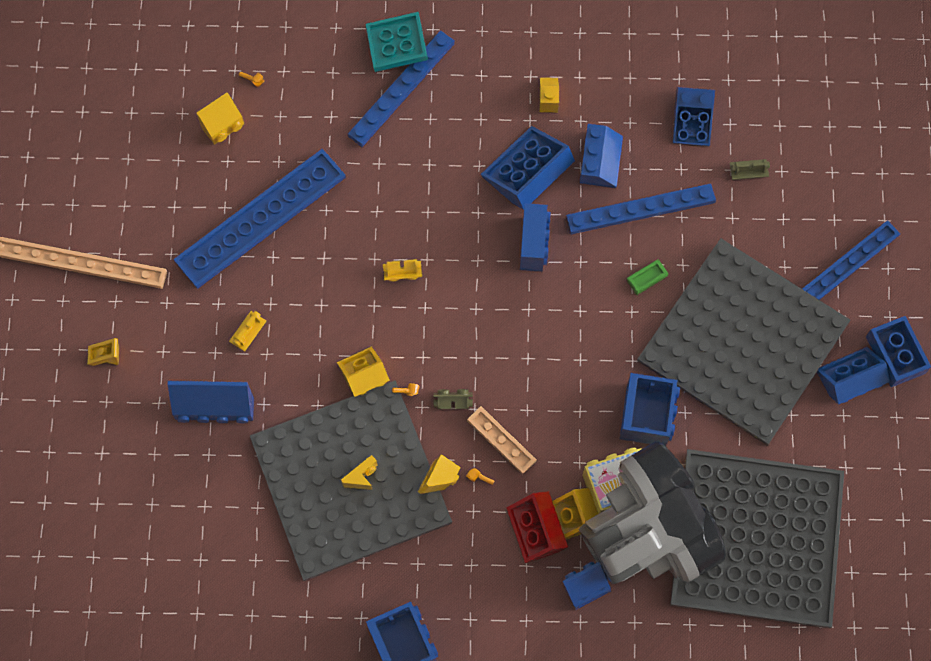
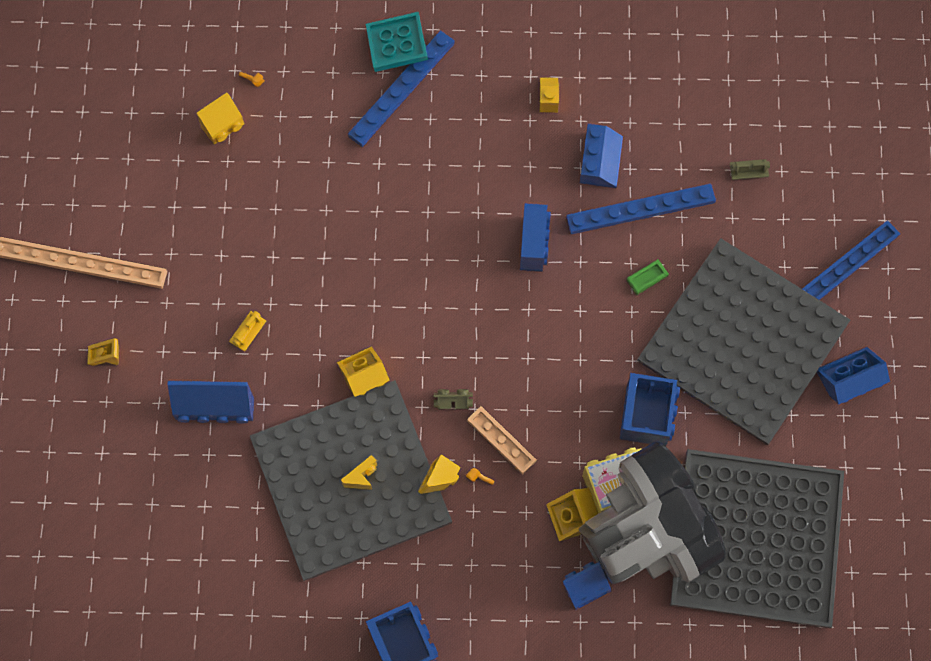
(259, 218): blue plate -> none
(394, 272): yellow hinge -> none
(411, 391): light orange hand -> none
(528, 166): blue slope -> none
(537, 526): red slope -> none
(693, 116): blue slope -> none
(900, 350): blue brick -> none

